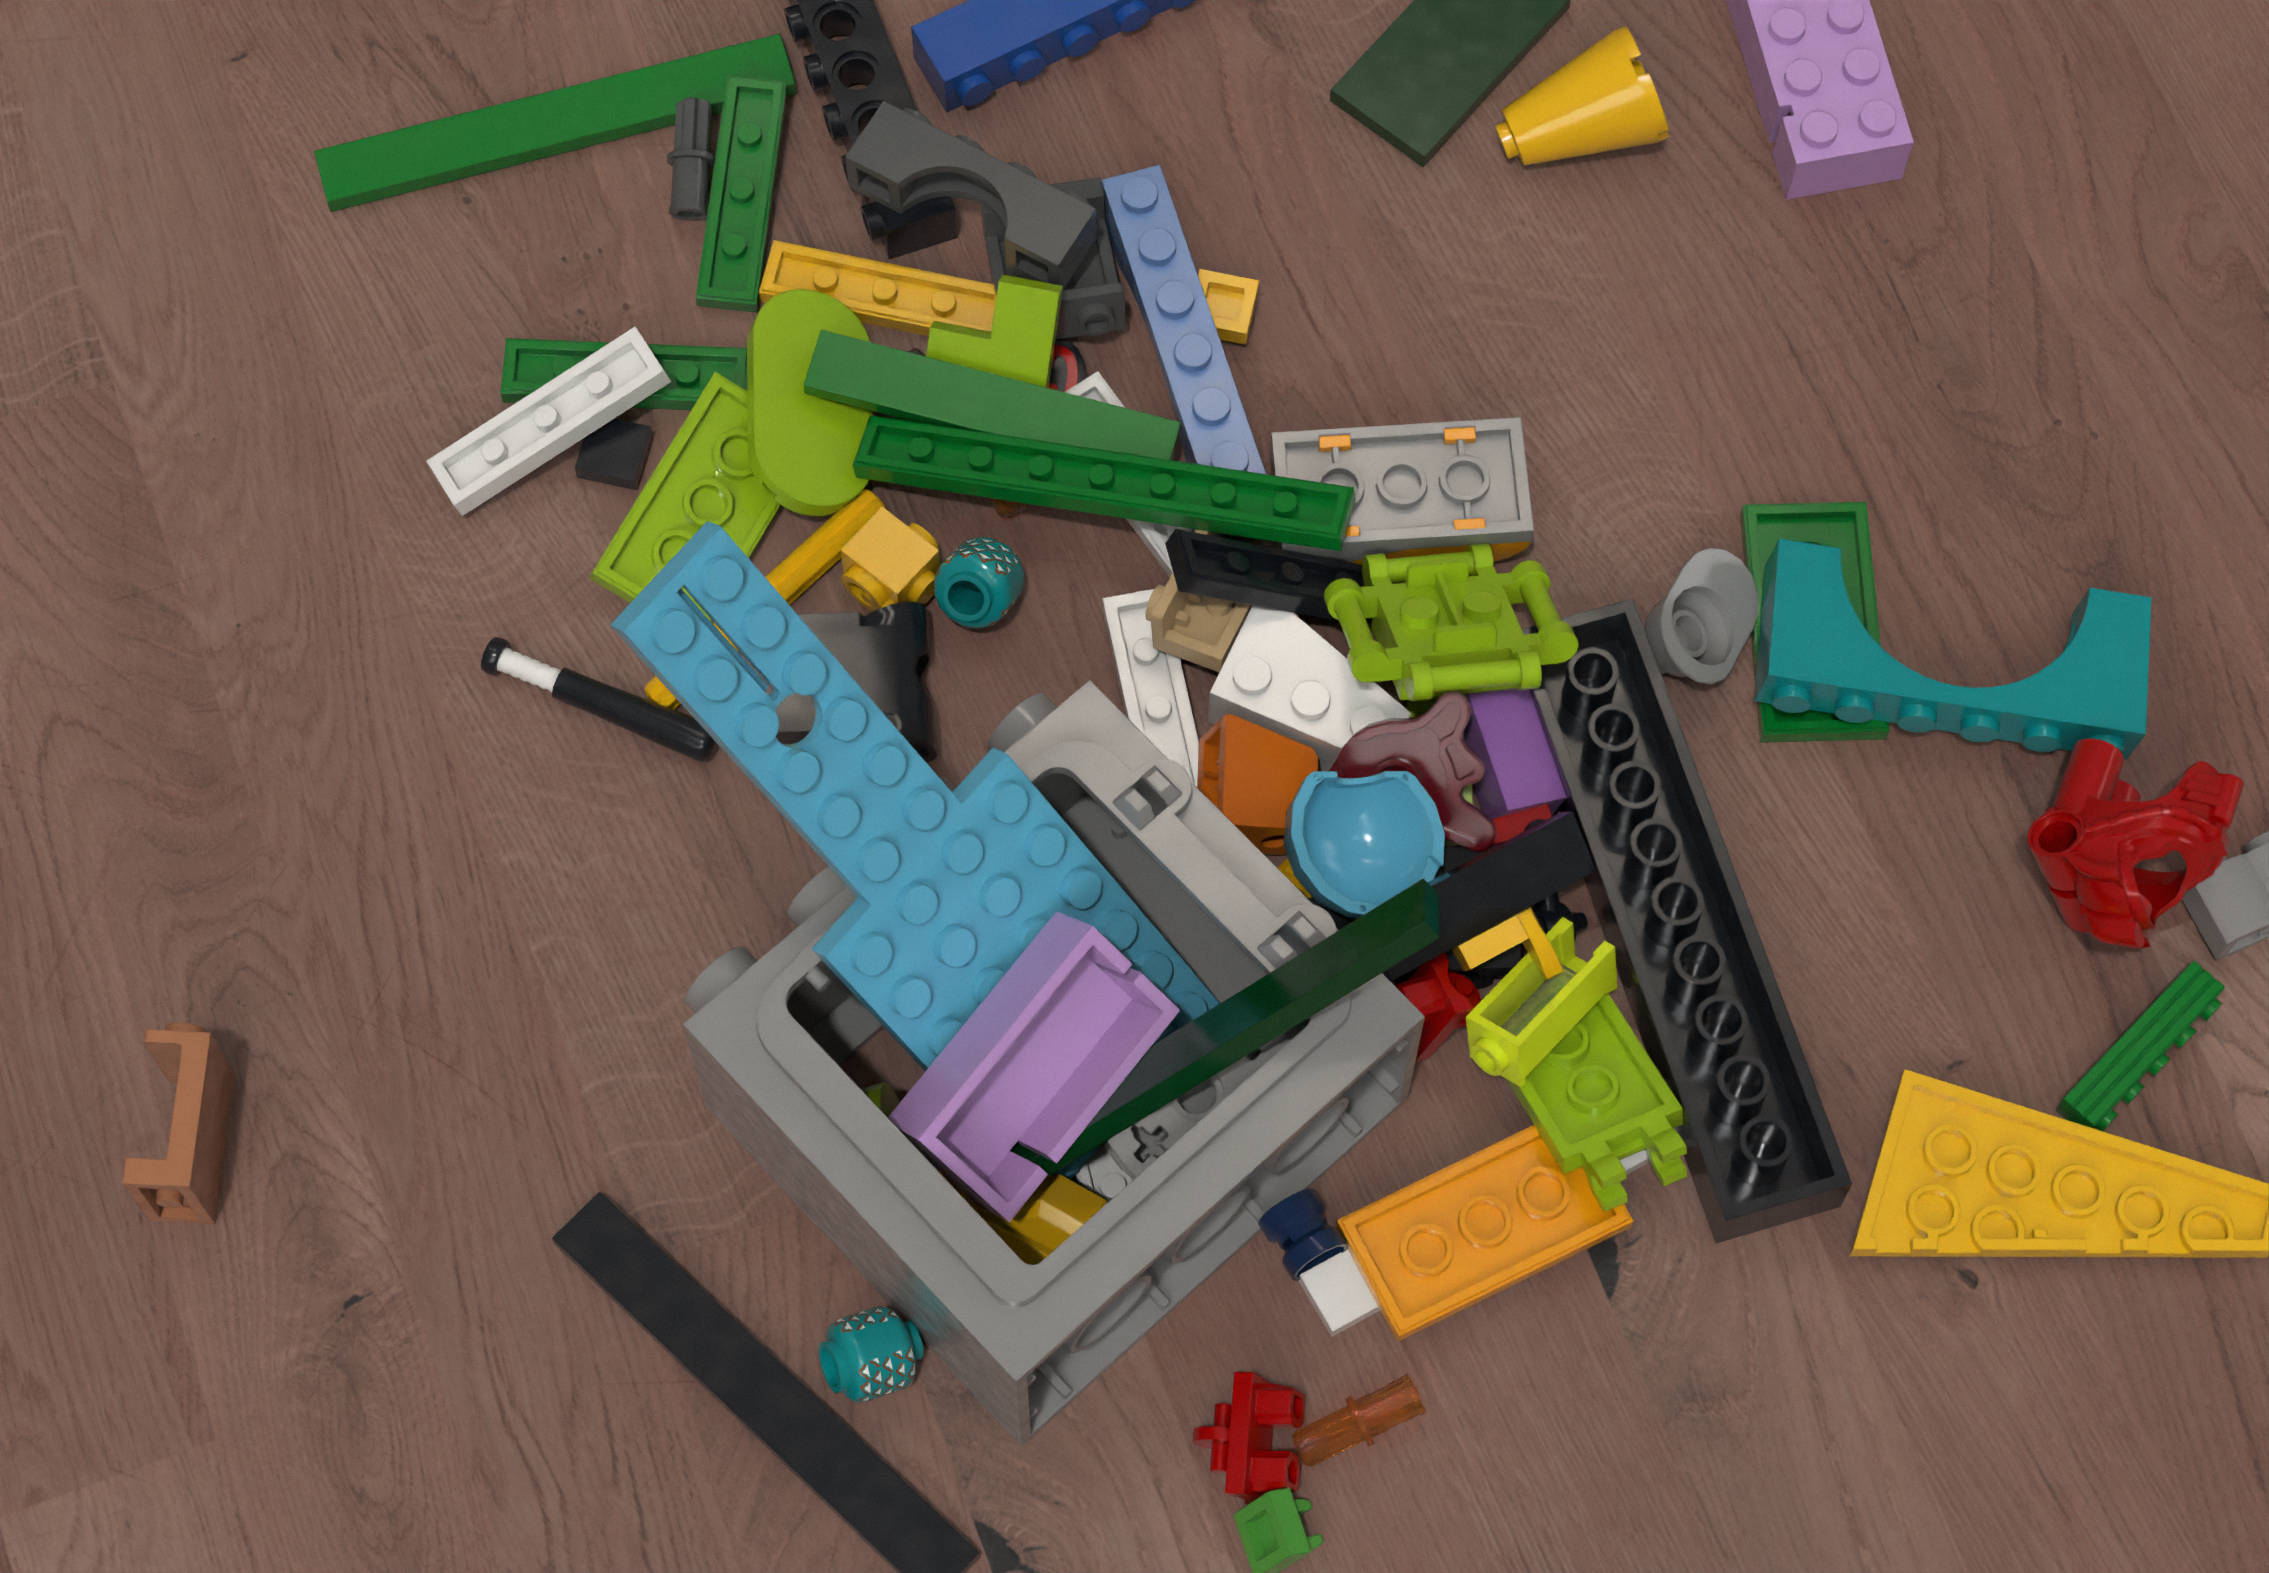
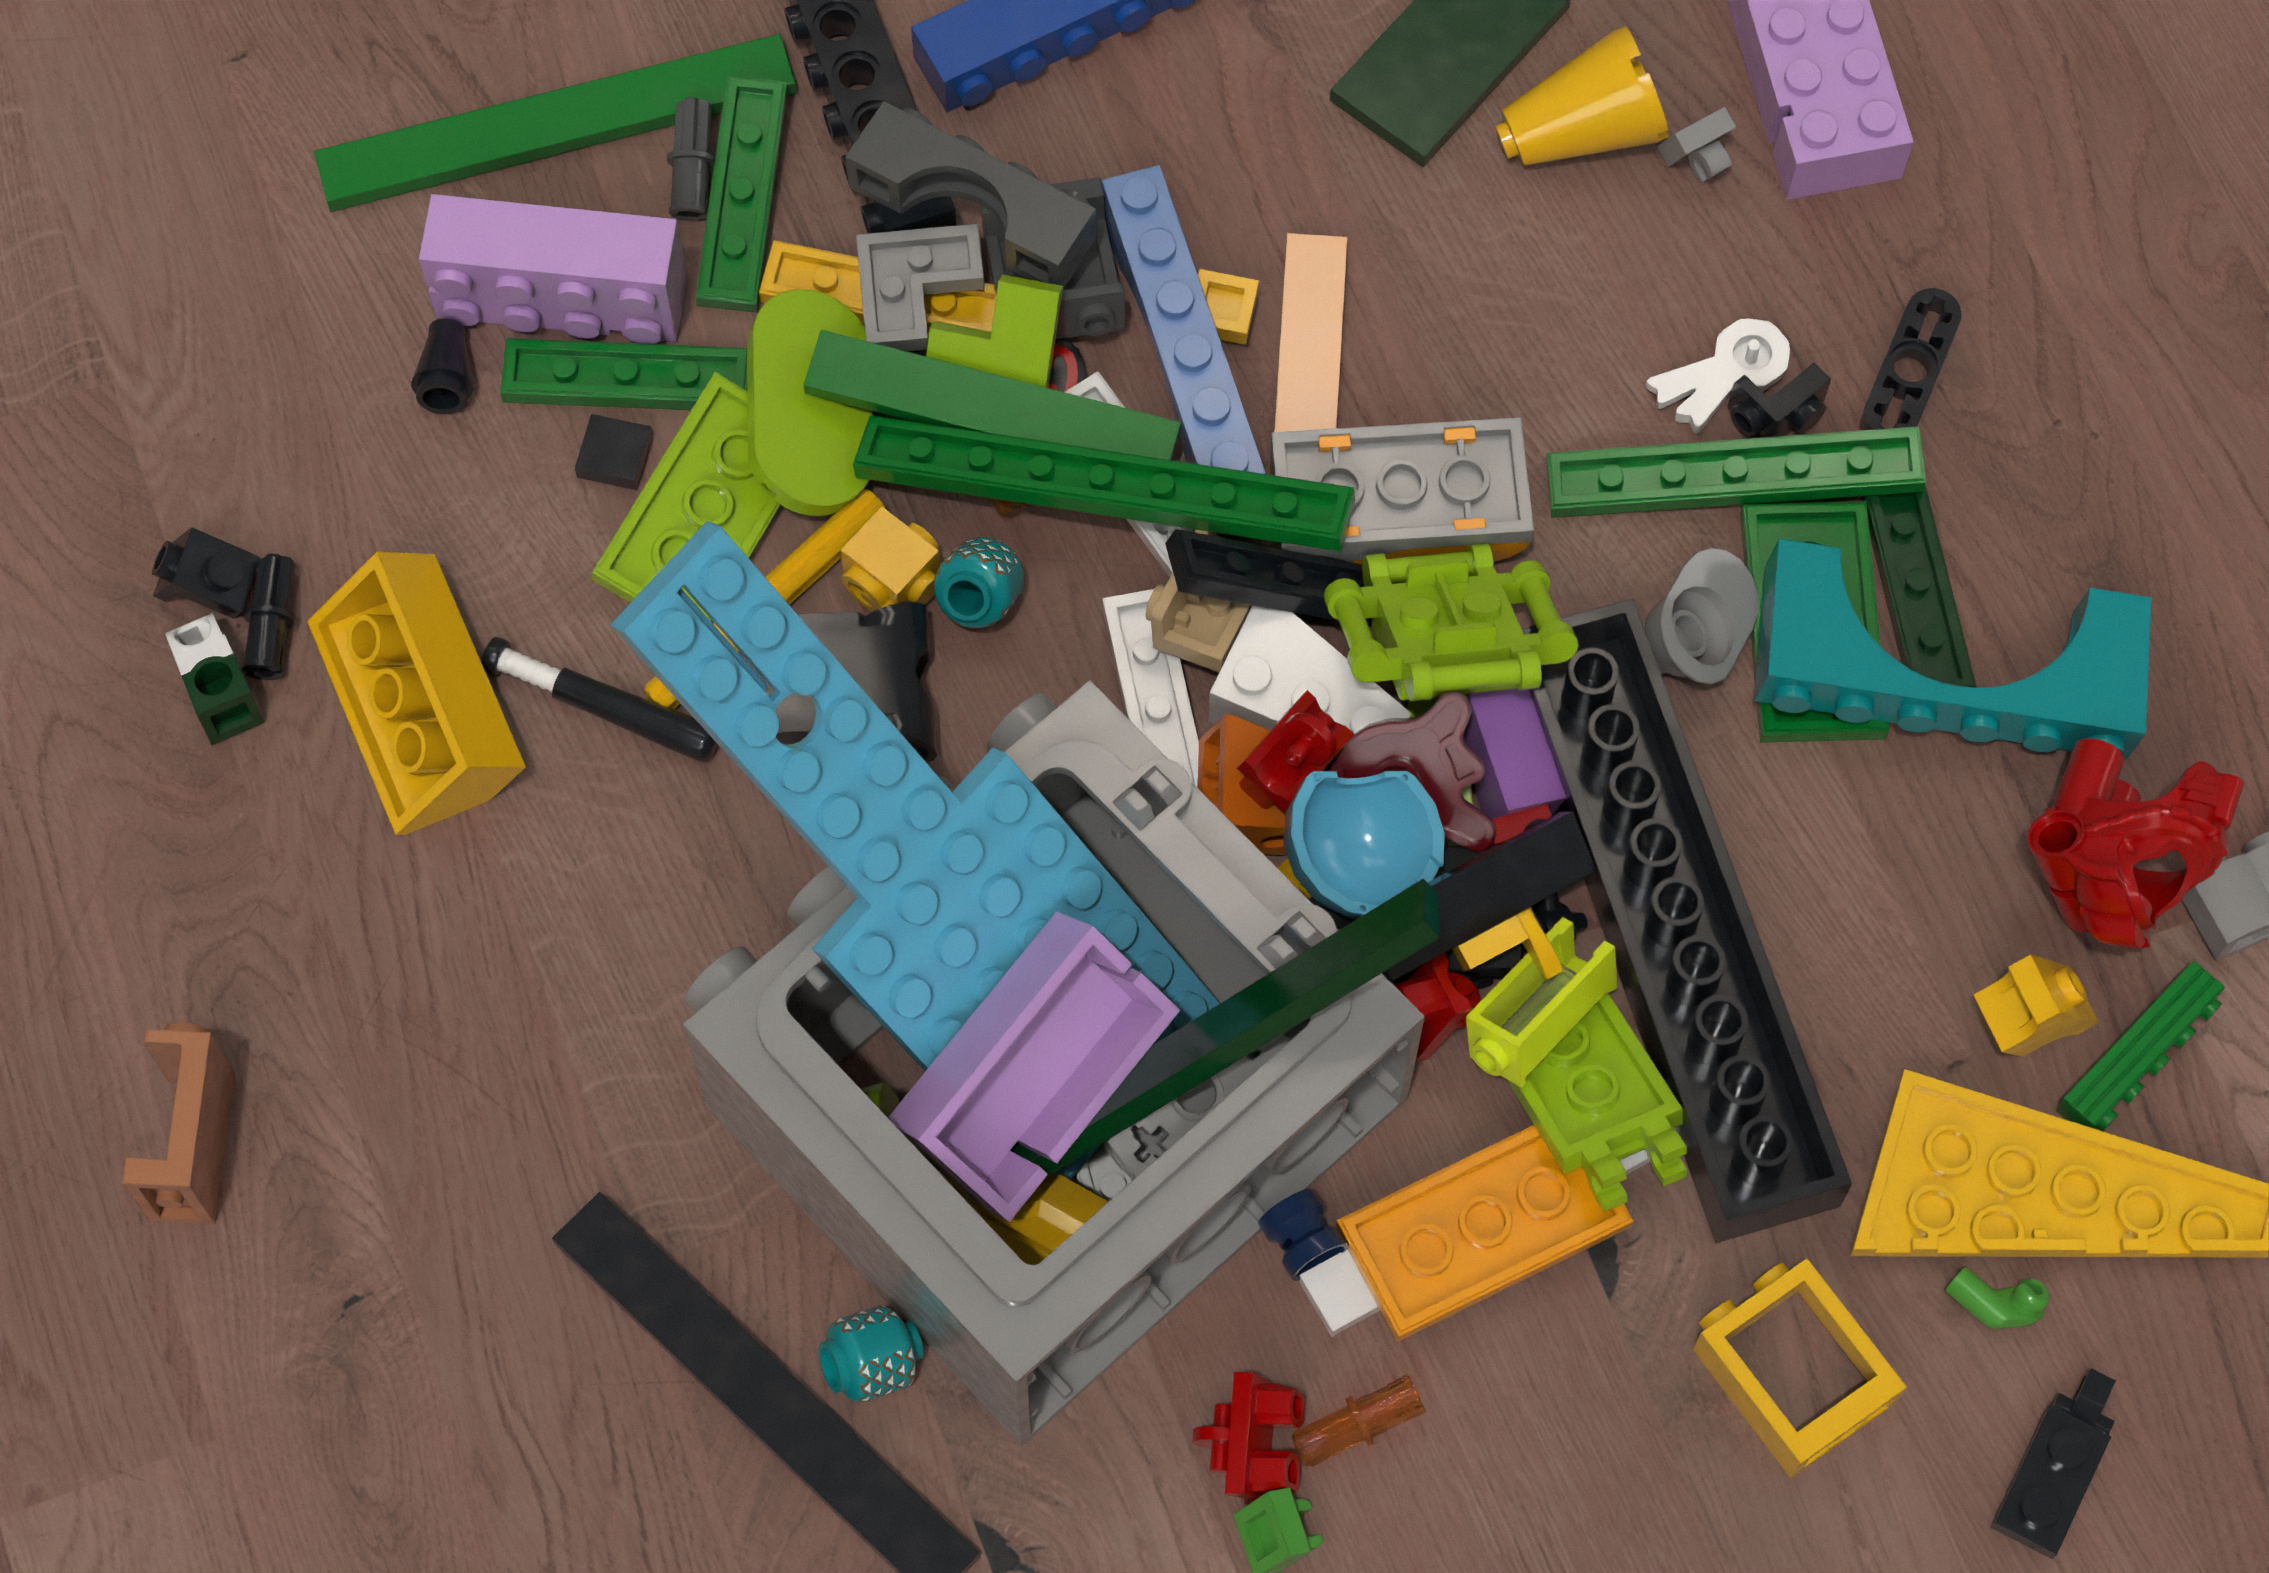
(205, 572): none -> black bracket
(213, 679): none -> dark green leg
(269, 618): none -> black axle
(415, 691): none -> yellow slope
(443, 372): none -> black cone
(548, 421): white plate -> none
(554, 268): none -> lavender piece
(903, 268): none -> light grey plate
(1290, 751): none -> red hips
(1311, 333): none -> light nougat tile
(1701, 145): none -> light grey tile
(1736, 472): none -> green tile
(1743, 348): none -> white piece
(1792, 407): none -> black bracket
(1793, 1448): none -> yellow window
(1905, 345): none -> black beam
(1918, 587): none -> dark green tile
(2000, 1307): none -> bright green arm
(2035, 1005): none -> yellow brick
(2057, 1468): none -> black hinge

